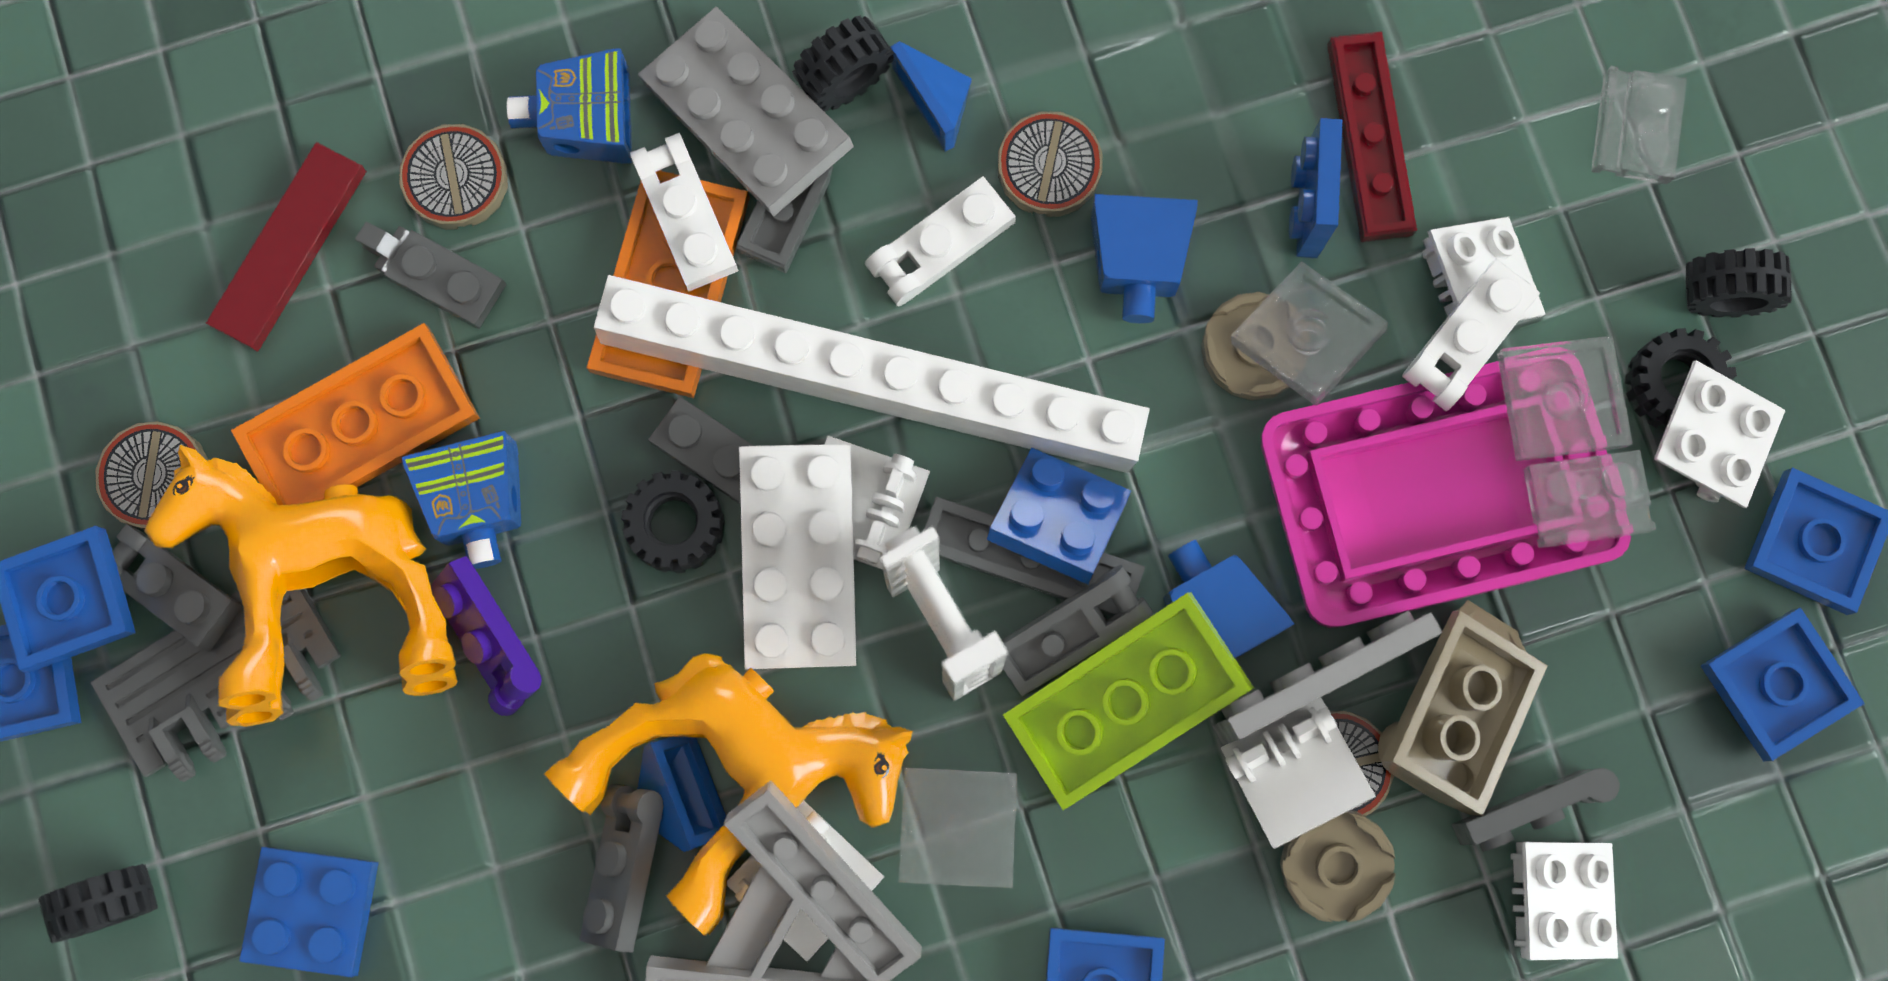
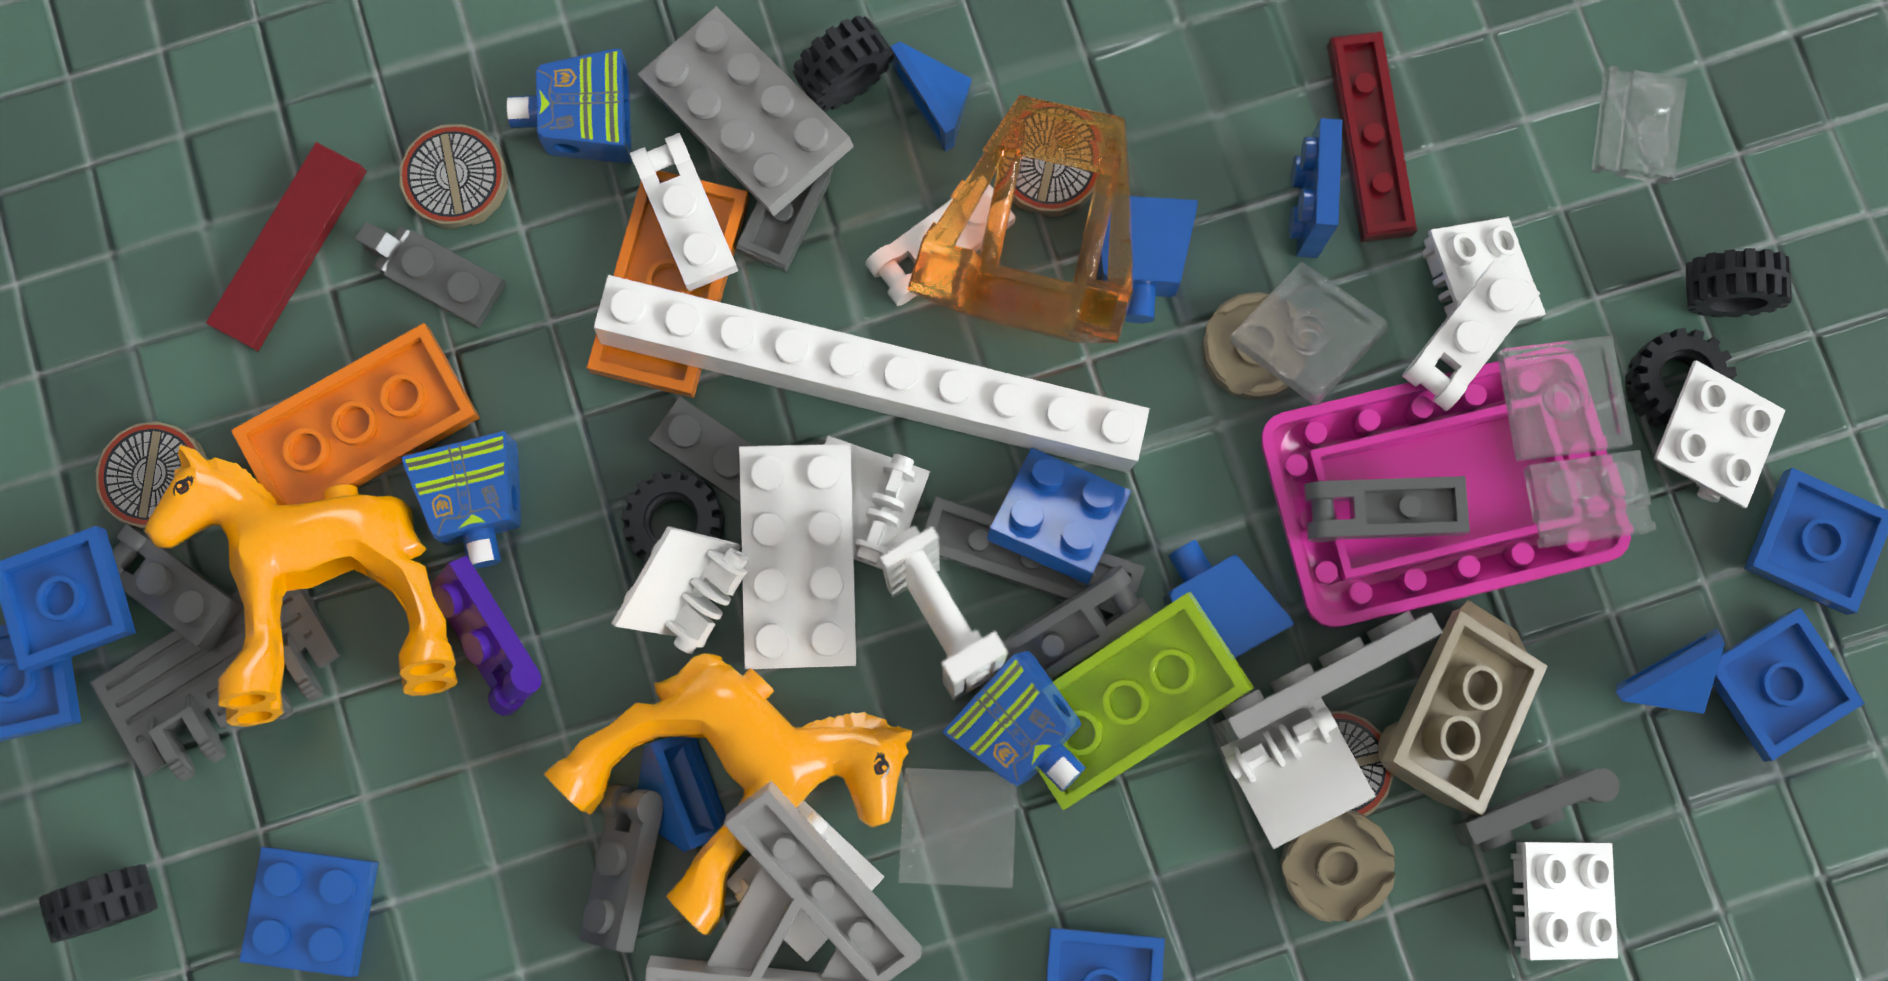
(678, 585): none -> white hinge
(982, 288): none -> clear orange windscreen
(1020, 725): none -> blue torso
(1388, 508): none -> dark grey plate
(1678, 680): none -> blue slope

